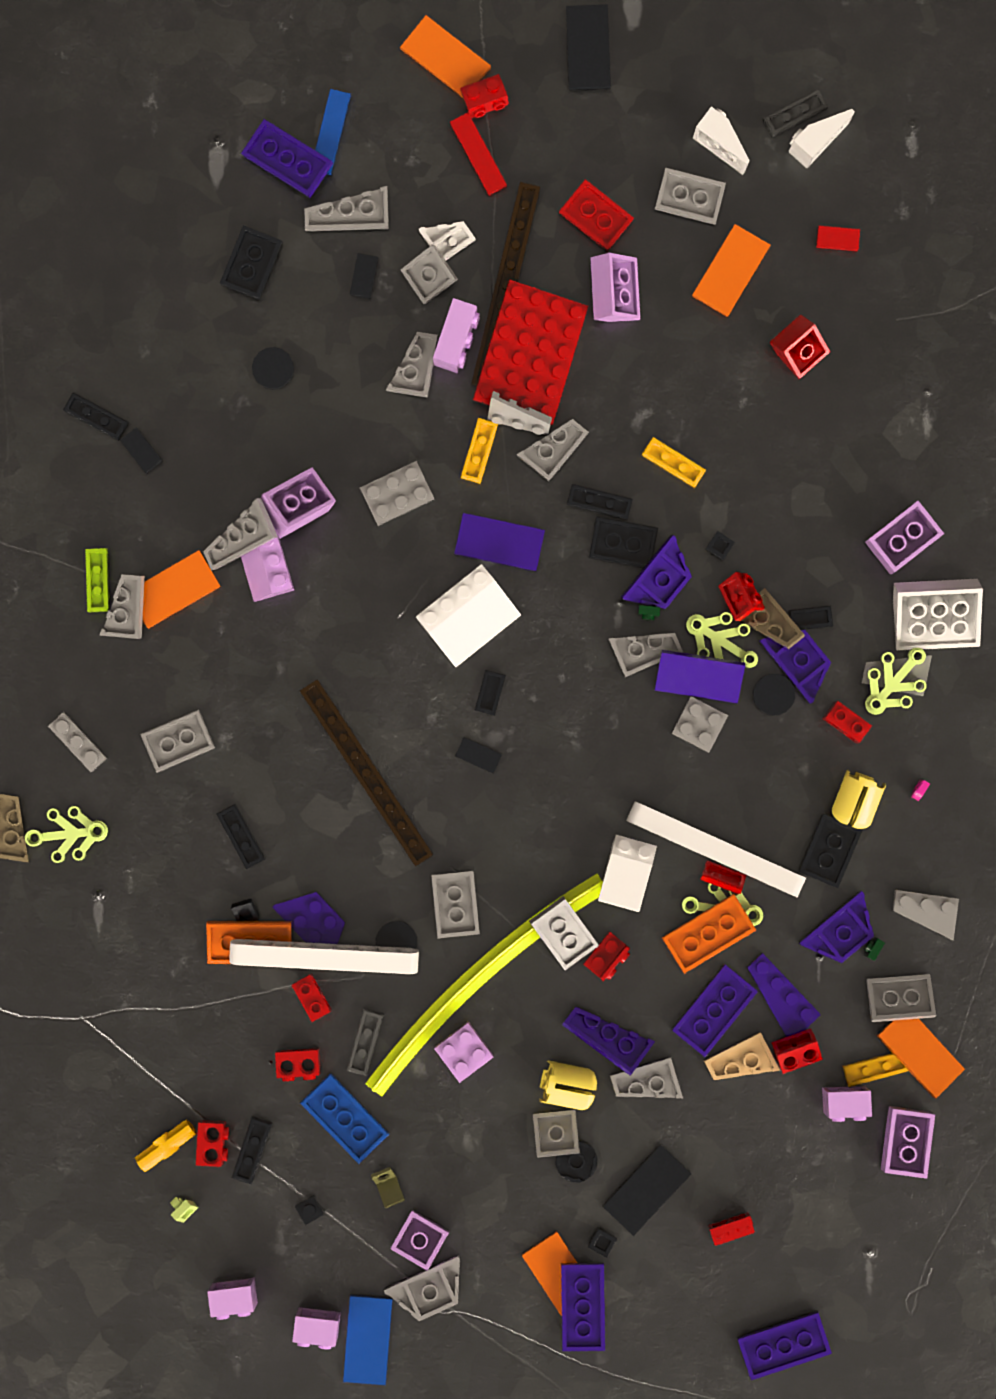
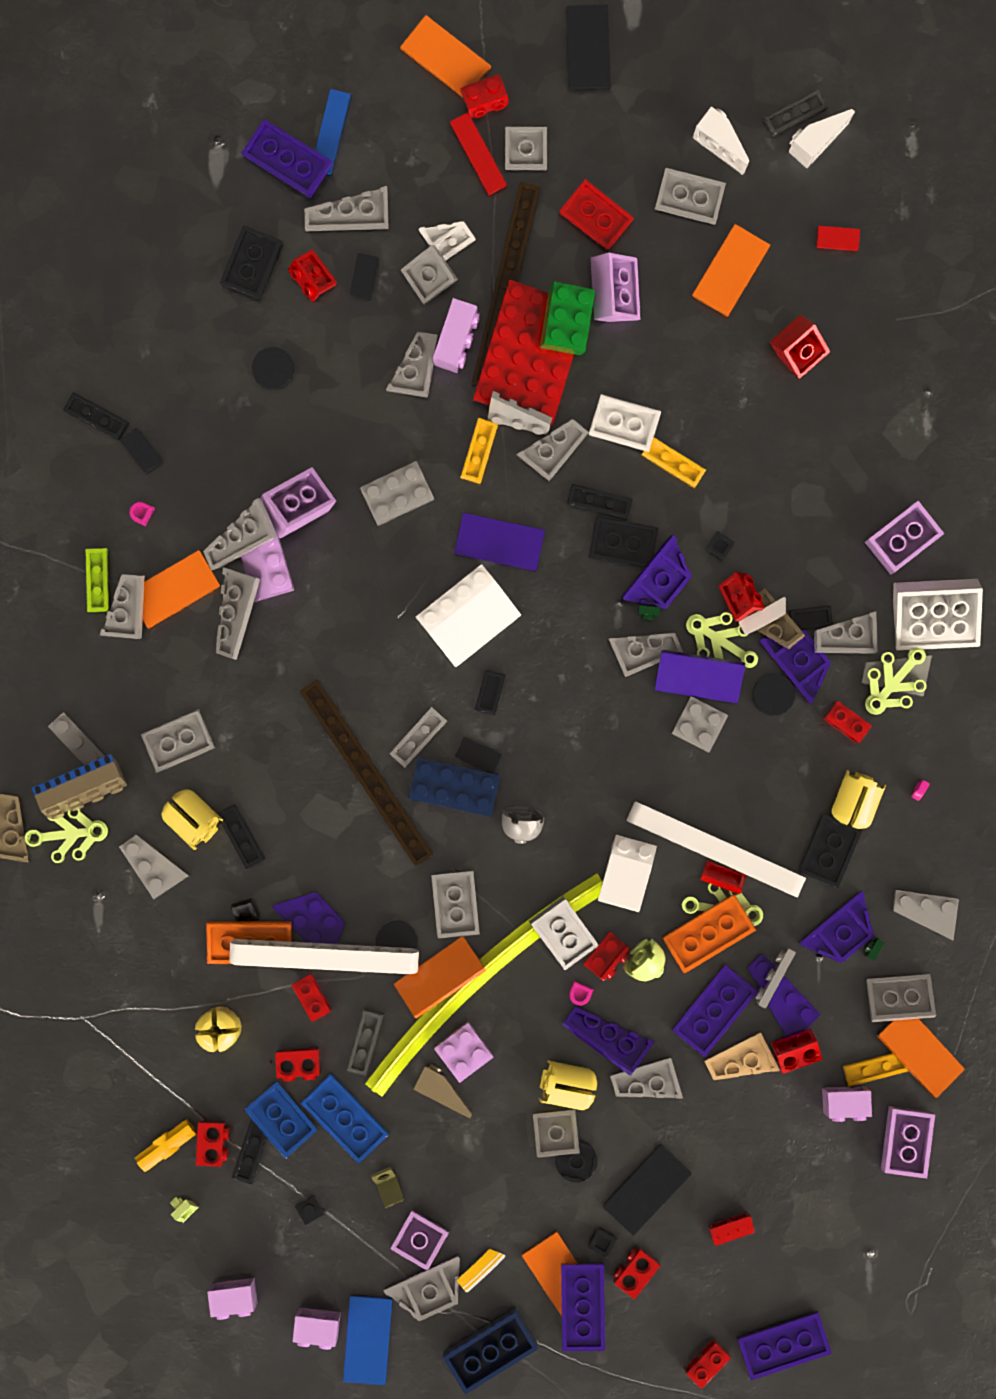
(79, 787): none -> dark tan brick
(141, 512): none -> dark pink tile
(151, 866): none -> light grey wing
(183, 825): none -> light yellow cylinder
(209, 1038): none -> light yellow cylinder
(238, 598): none -> light grey wing
(280, 1120): none -> blue plate
(311, 275): none -> red bracket
(418, 737): none -> light grey plate
(438, 1087): none -> dark tan slope
(439, 977): none -> orange tile
(454, 787): none -> dark blue brick
(480, 1269): none -> yellow sticker
(490, 1350): none -> dark blue brick
(522, 825): none -> light grey cylinder
(525, 148): none -> light grey plate
(567, 318): none -> green brick
(580, 993): none -> dark pink tile
(624, 423): none -> white tile
(641, 1275): none -> red brick
(646, 962): none -> yellowish green cylinder
(707, 1363): none -> red brick
(763, 617): none -> white sticker
(774, 977): none -> light grey plate
(851, 636): none -> light grey wing

